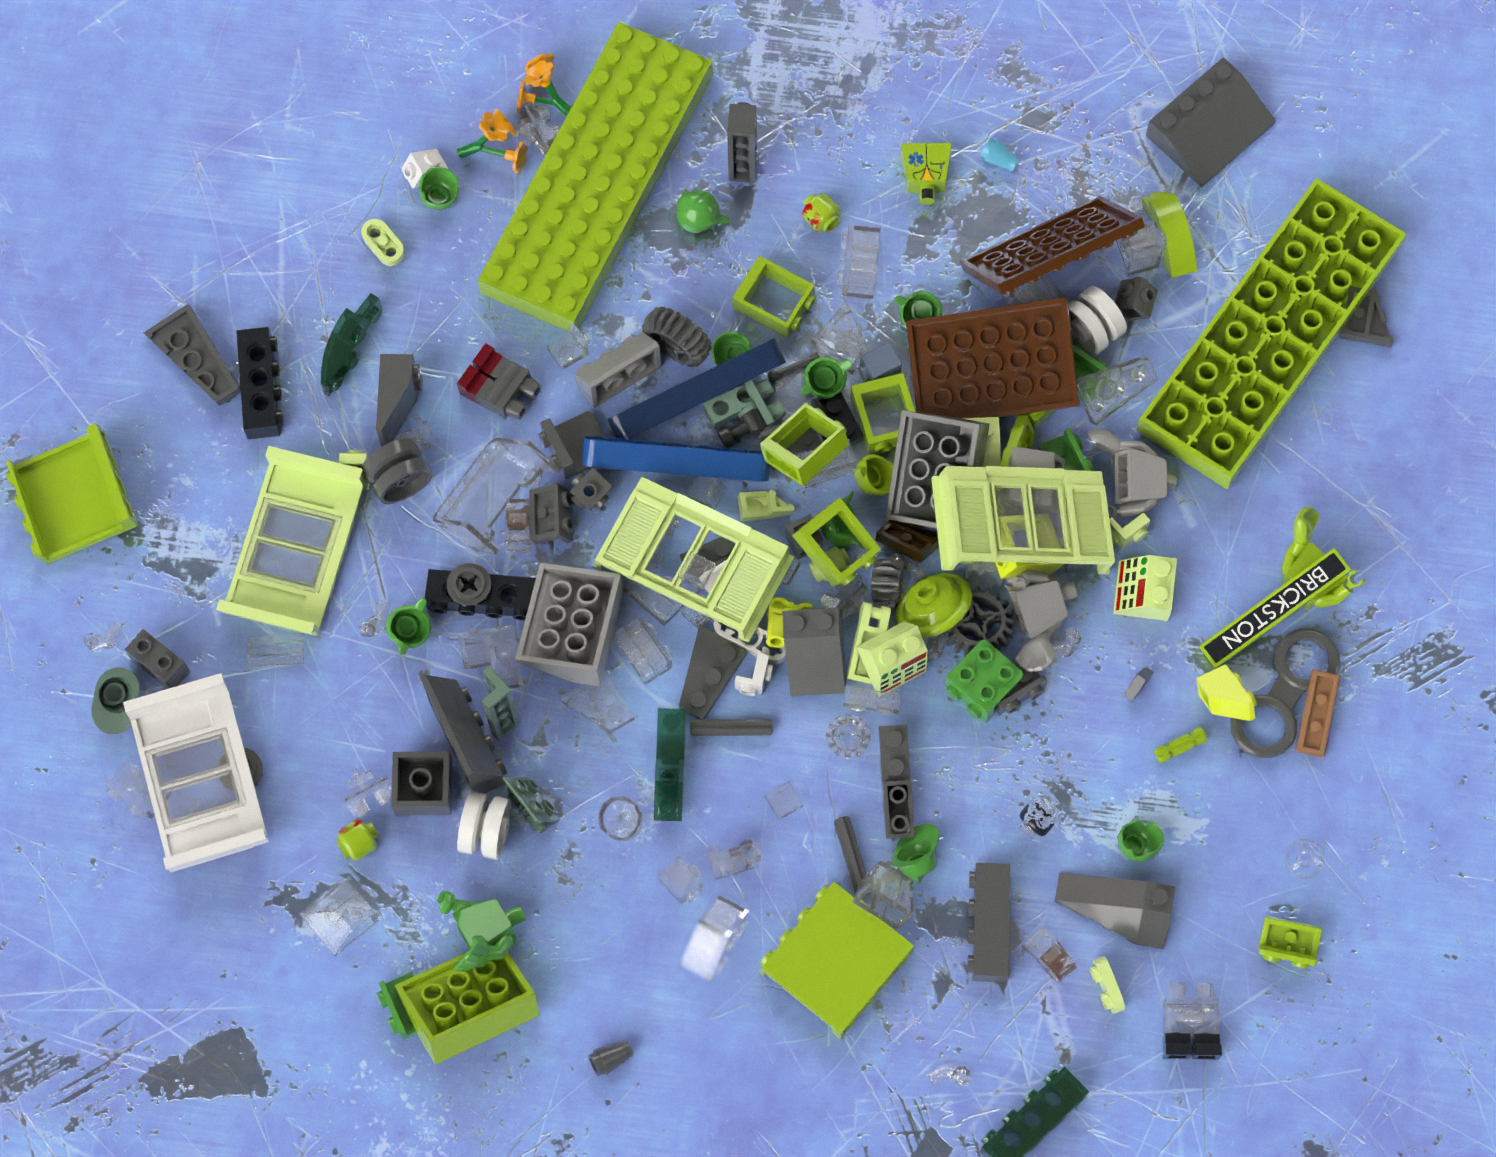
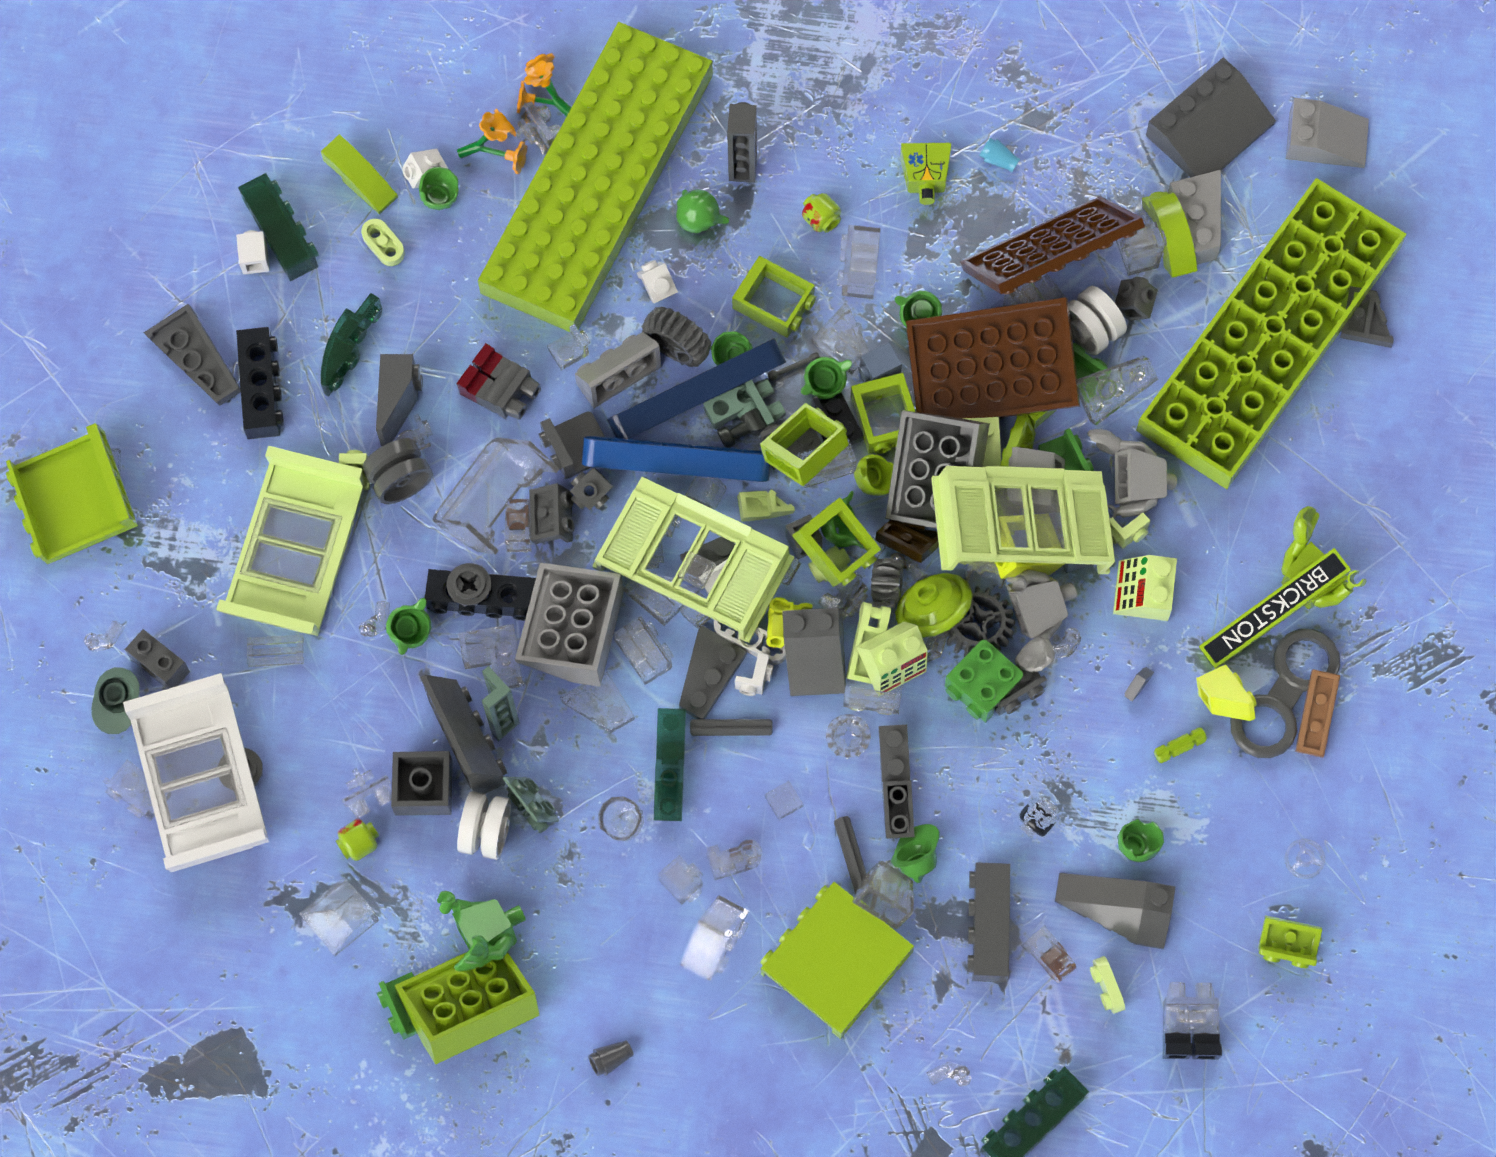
(252, 252): none -> white brick
(278, 226): none -> clear green brick
(358, 174): none -> lime slope
(657, 280): none -> white bracket
(1202, 207): none -> light grey wedge
(1326, 134): none -> light grey slope

